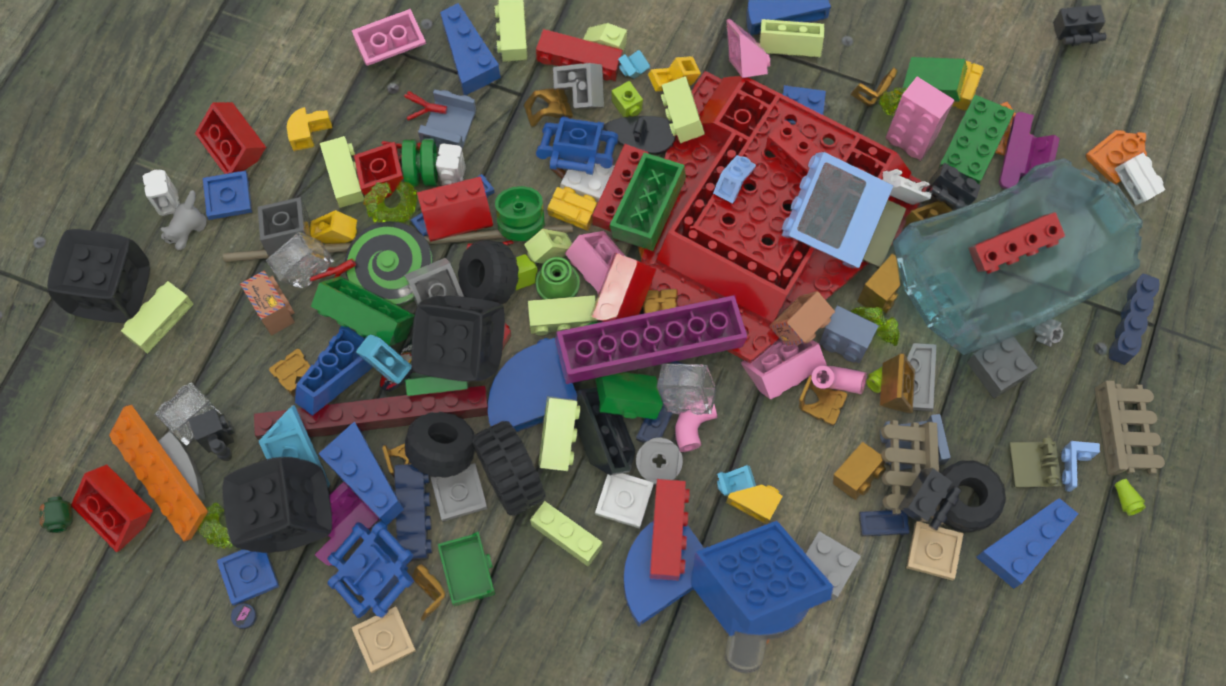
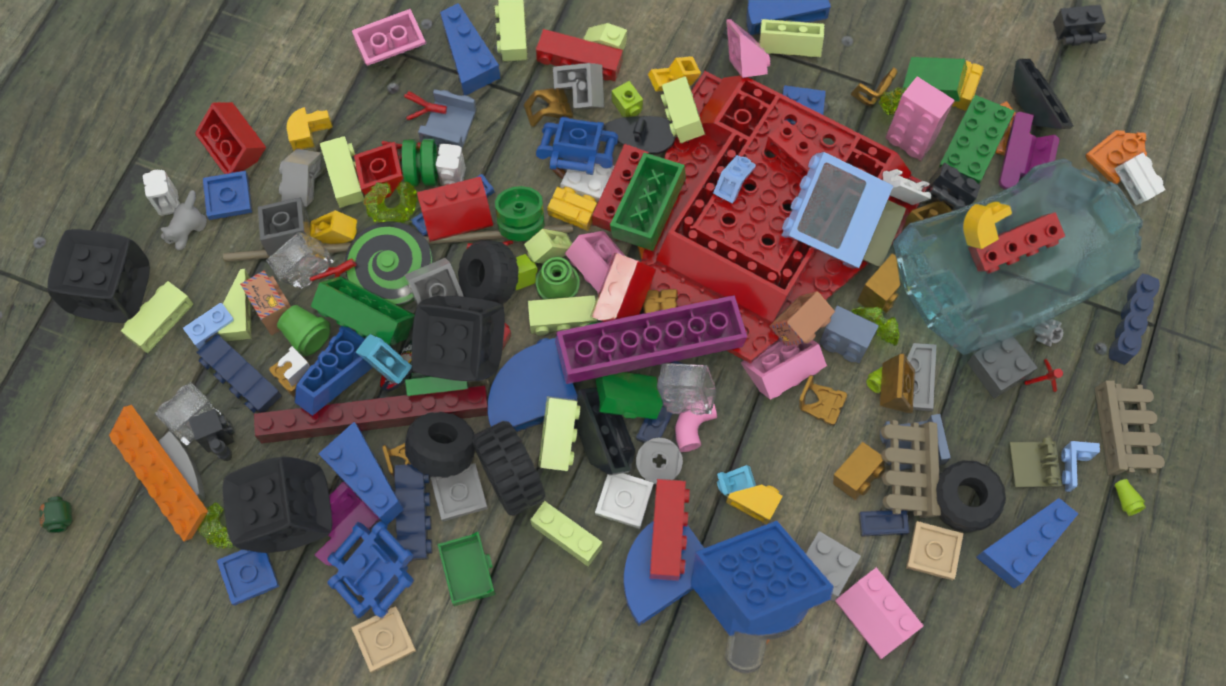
(110, 507): red slope -> none
(208, 324): none -> light blue bracket
(239, 374): none -> dark blue brick
(240, 309): none -> yellowish green slope
(243, 616): dark blue tile -> none
(289, 439): medium azure wing -> none
(298, 368): none -> white hinge
(299, 174): none -> light grey brick
(304, 330): none -> bright green piece
(430, 586): pearl gold piece -> none
(634, 64): medium azure bracket -> none
(839, 379): bright pink cylinder -> none
(878, 613): none -> bright pink slope
(926, 495): black brick -> none
(980, 223): none -> yellow brick
(1037, 97): none -> black wedge
(1051, 375): none -> red plant

